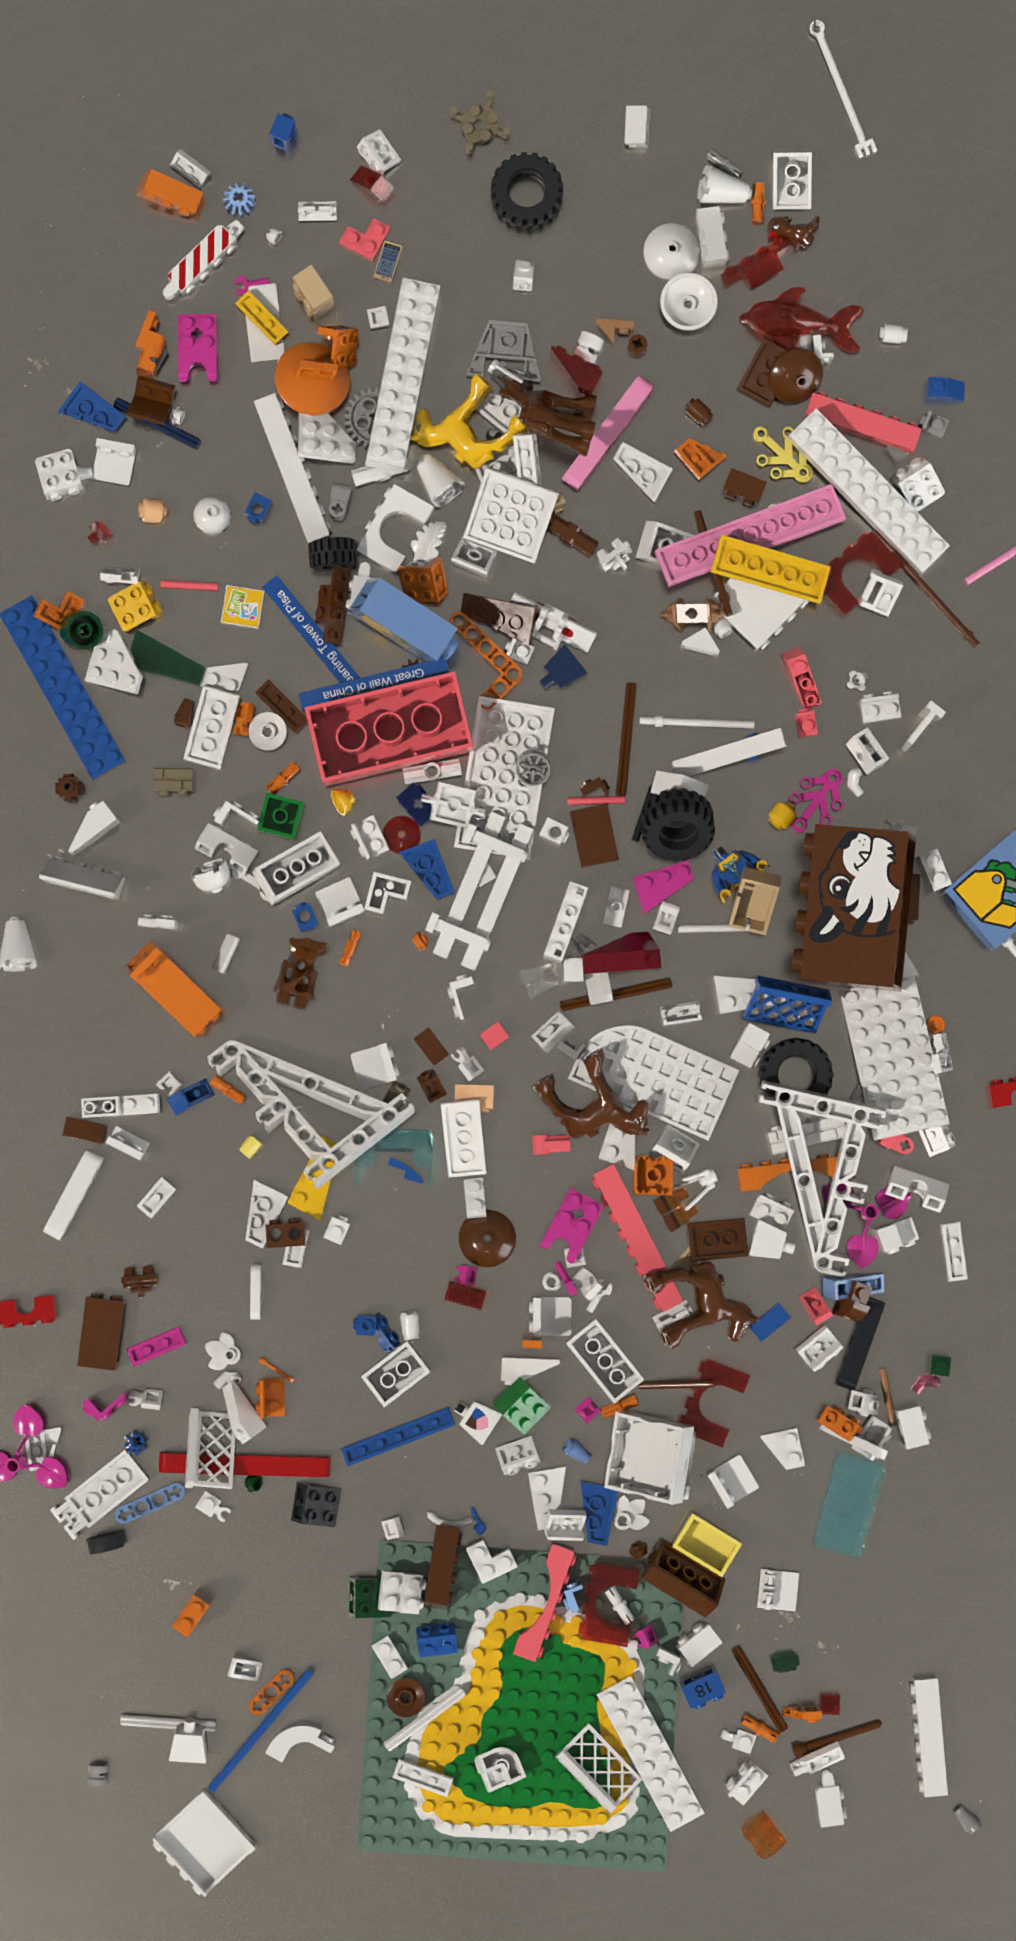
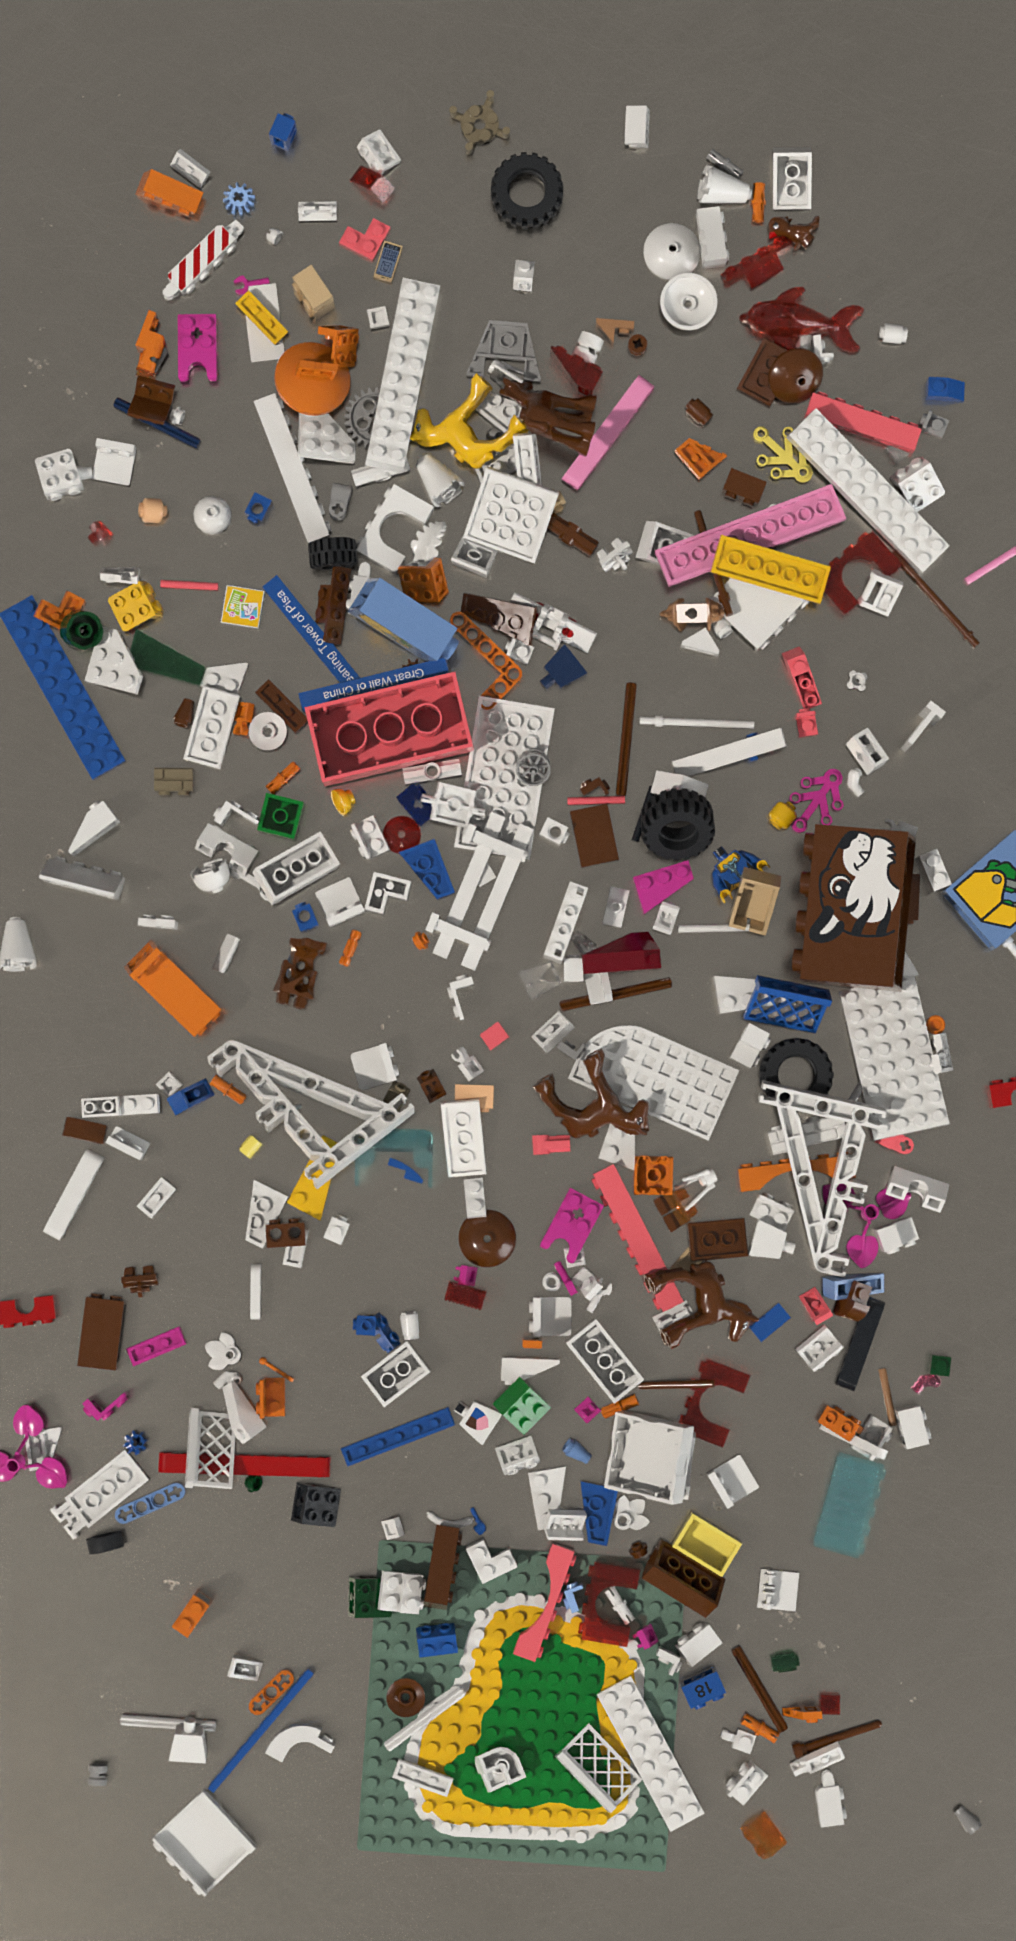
(74, 792): reddish brown brick -> none
(92, 408): blue wing -> none
(148, 1399): white plate -> none
(210, 1504): white plate -> none
(389, 1657): white plate -> none
(431, 1046): reddish brown sticker -> none
(643, 470): white wing -> none
(676, 1147): white bracket -> none
(680, 1013): white hinge -> none
(785, 1447): white wing -> none
(864, 144): white hinge -> none
(864, 1402): white brick -> none
(880, 708): white bracket -> none
(930, 1736): white brick -> none
(937, 1139): white bracket -> none
(954, 1251): white tile -> none

